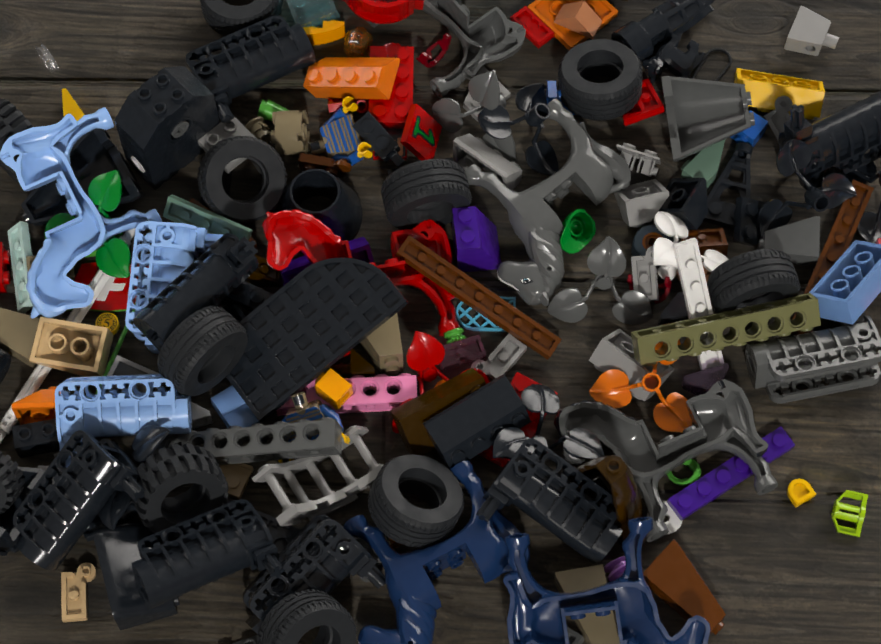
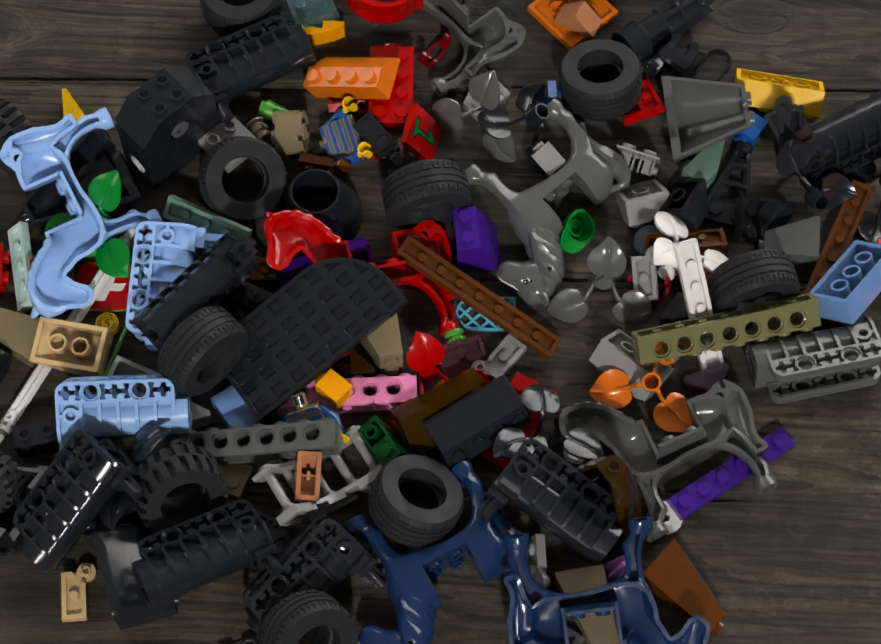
(36, 407): orange slope -> none
(47, 58): clear piece -> none
(307, 475): none -> nougat slope
(357, 42): clear orange head -> none
(382, 440): none -> dark green slope
(472, 150): light grey slope -> none
(535, 28): red plate -> none
(537, 562): none -> light grey hinge
(547, 157): none -> light grey brick
(693, 466): bright green piece -> none
(799, 492): yellow tile -> none
(810, 33): light grey torso -> none
(858, 510): lime piece -> none

